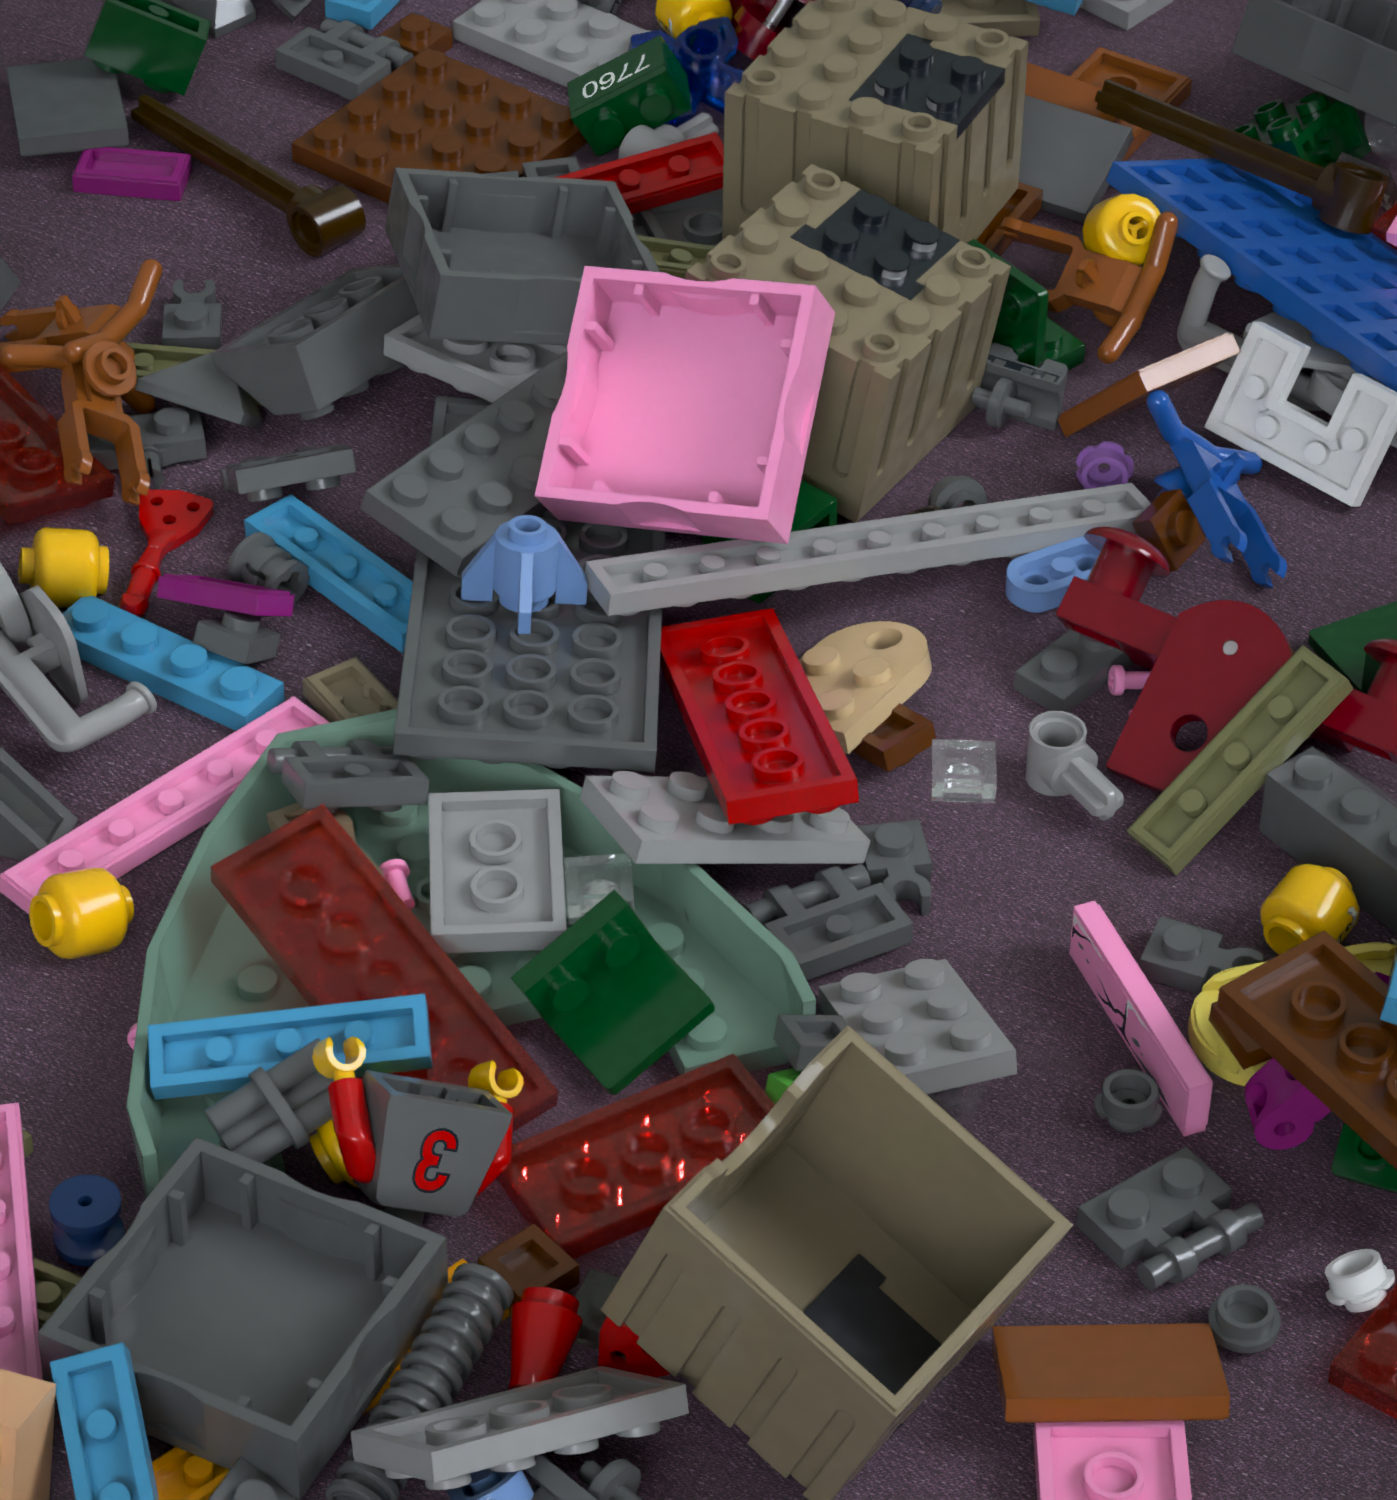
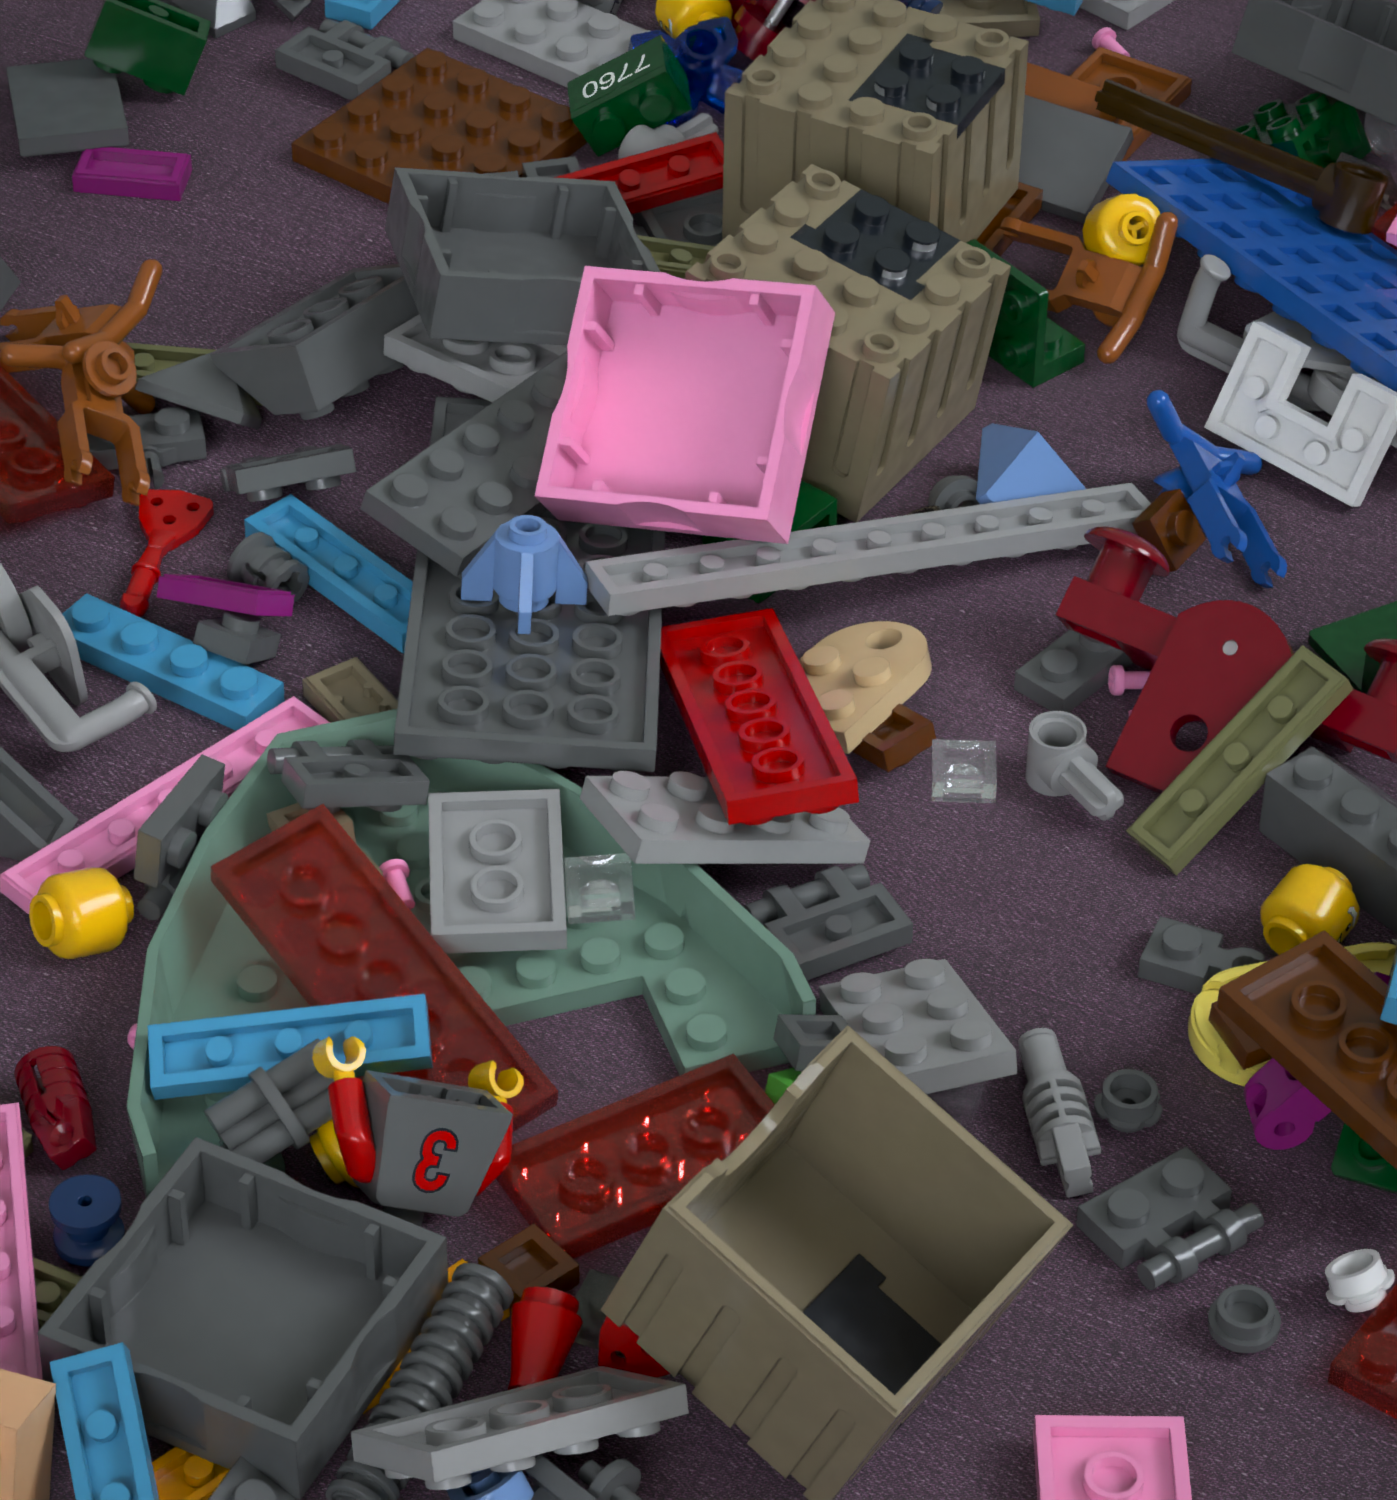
(56, 1104): none -> dark red hinge
(65, 565): yellow head -> none
(174, 832): none -> dark grey plate
(193, 318): dark grey plate -> none
(314, 215): dark brown piece -> none
(418, 32): reddish brown plate -> none
(613, 993): dark green bracket -> none
(900, 861): dark grey plate -> none
(1019, 465): none -> medium blue slope
(1021, 390): dark grey hips -> none
(1043, 576): medium blue plate -> none
(1057, 1112): none -> light grey hinge
(1105, 452): medium lavender plate -> none
(1107, 39): none -> bright pink piece
(1109, 1373): dark orange tile -> none
(1136, 387): dark orange tile -> none
(1140, 1018): bright pink tile -> none

